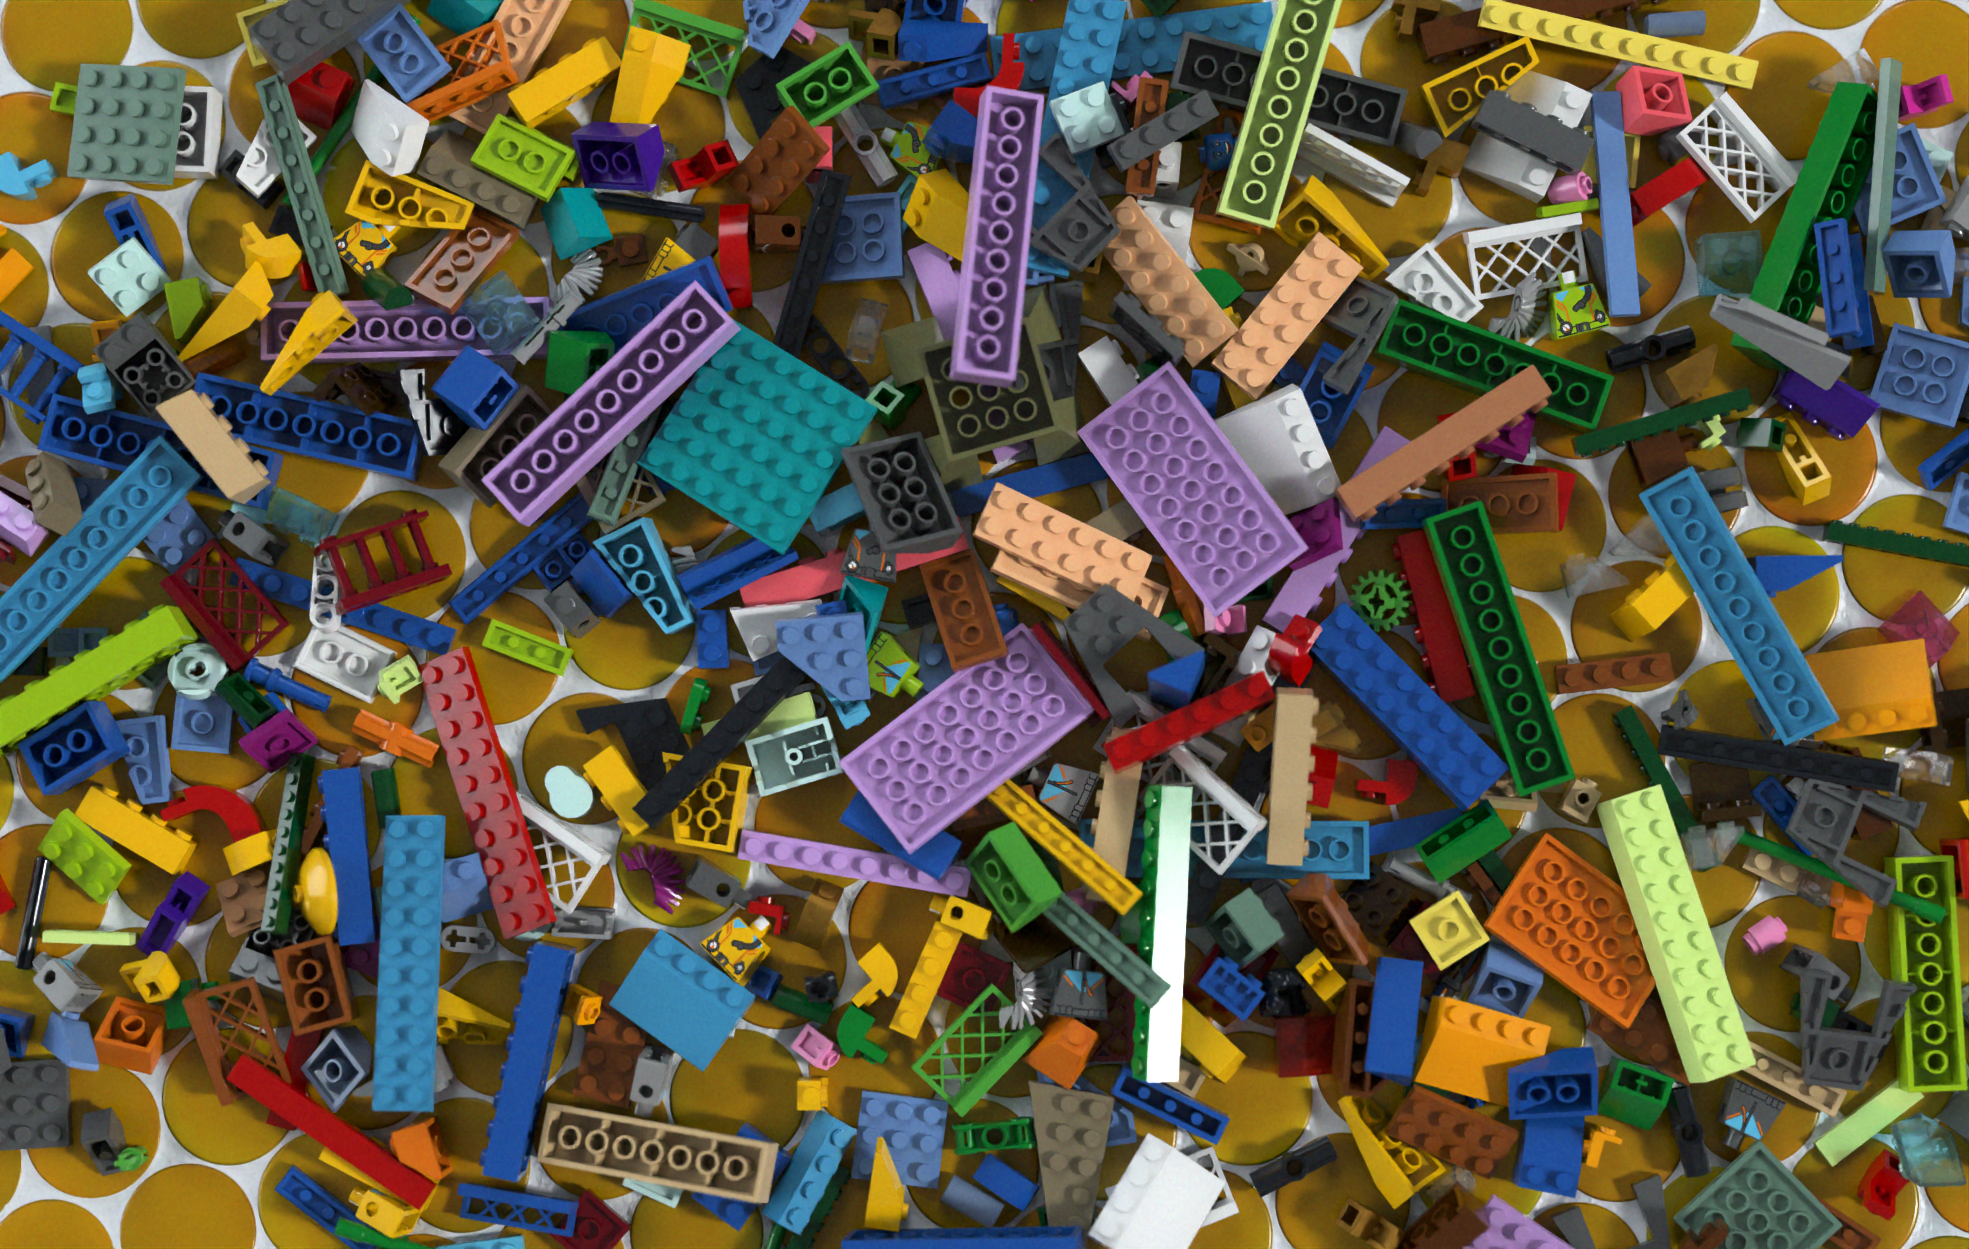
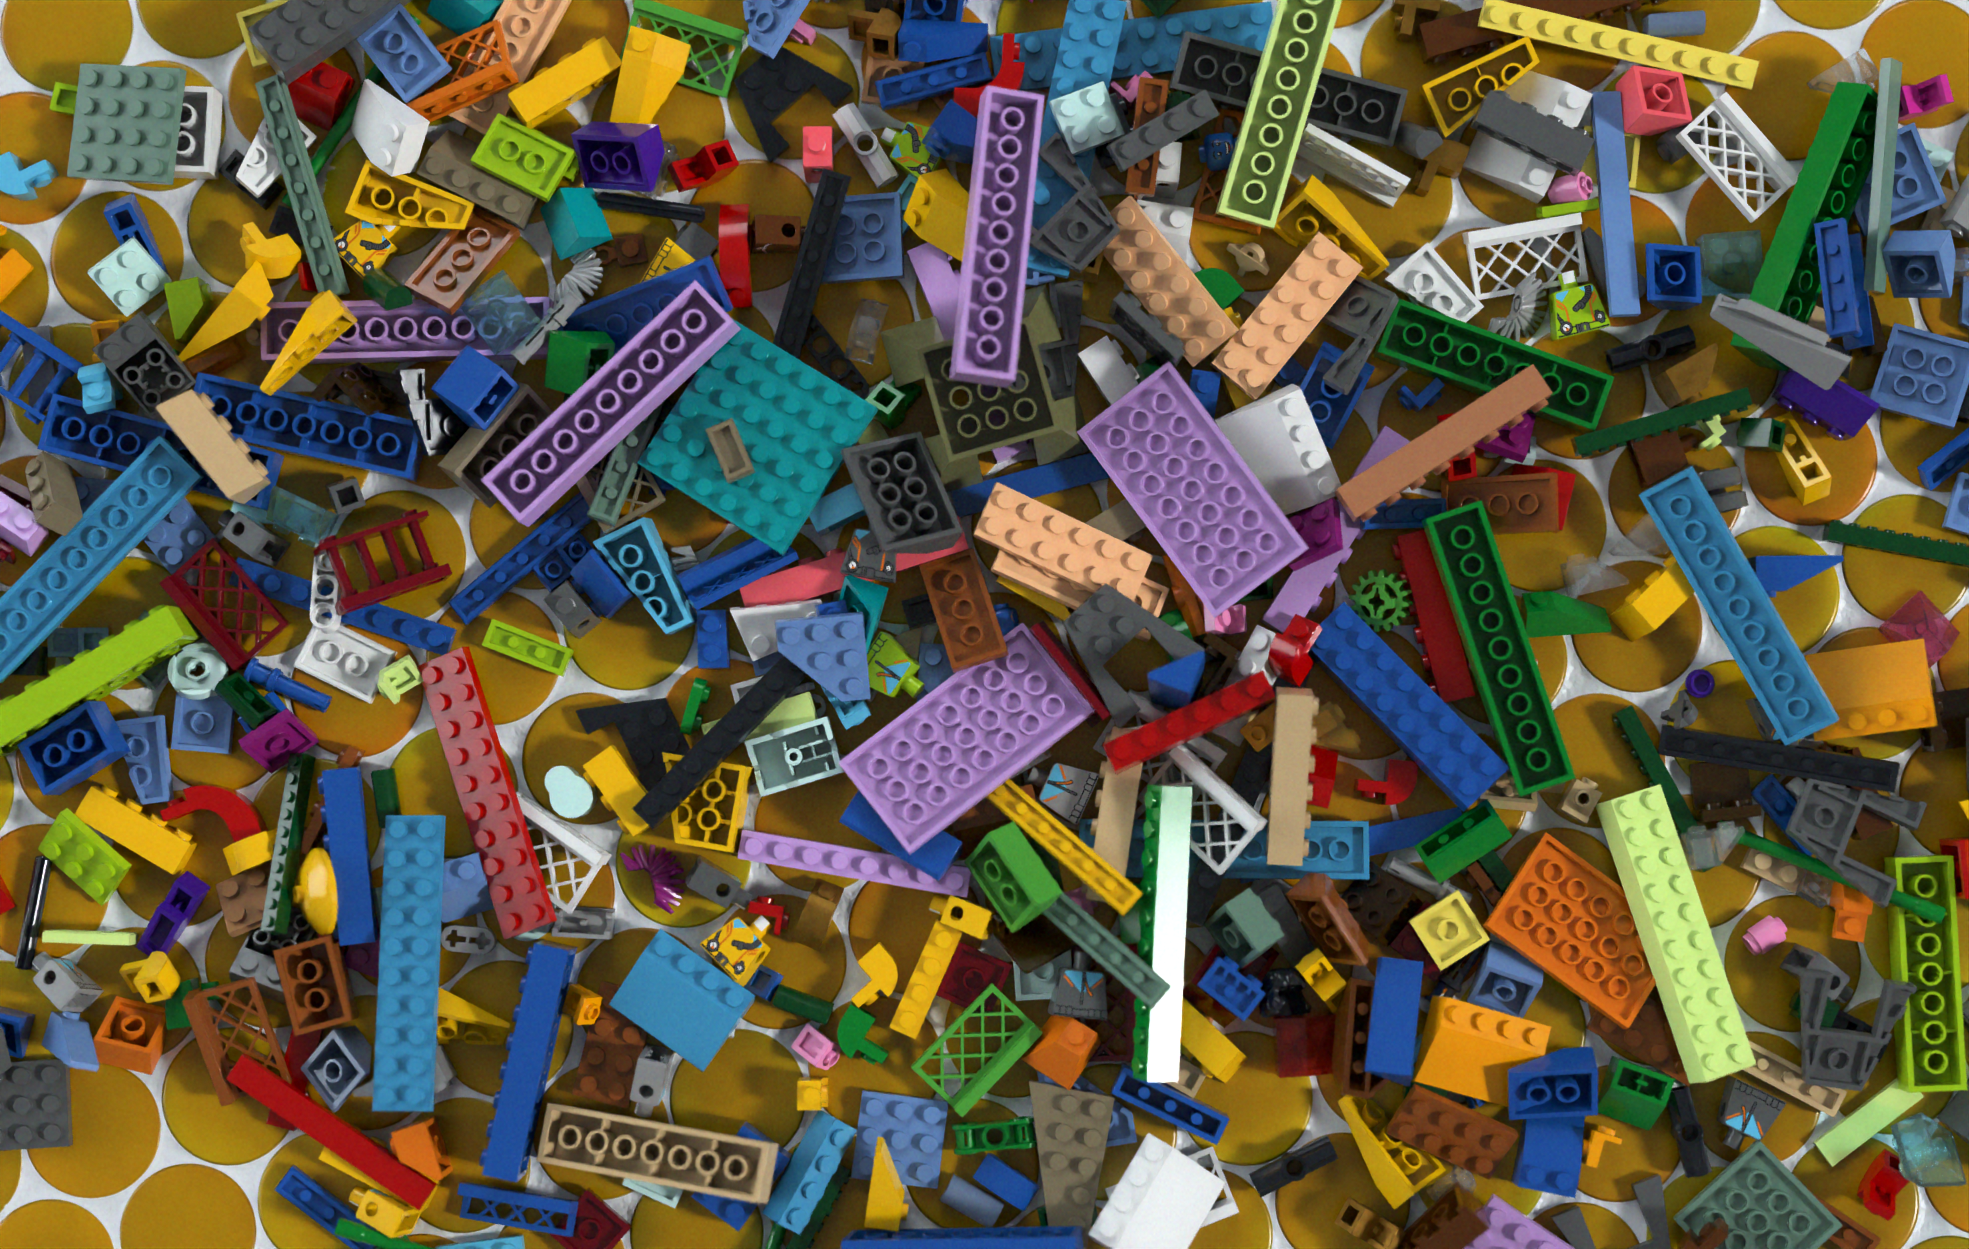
(103, 1139): dark grey slope -> none
(131, 1158): bright green axle -> none
(345, 495): none -> dark grey brick
(396, 738): orange piece -> none
(730, 450): none -> dark tan tile
(778, 163): dark orange plate -> none
(821, 986): black piece -> none
(828, 85): bright green slope -> none
(1028, 999): light grey hair -> none
(1428, 395): none -> blue bracket
(1558, 615): none -> green slope
(1613, 673): dark orange plate -> none
(1666, 189): red arch -> none
(1673, 276): none -> blue slope
(1699, 683): none -> dark purple plate
(1921, 765): clear slope -> none

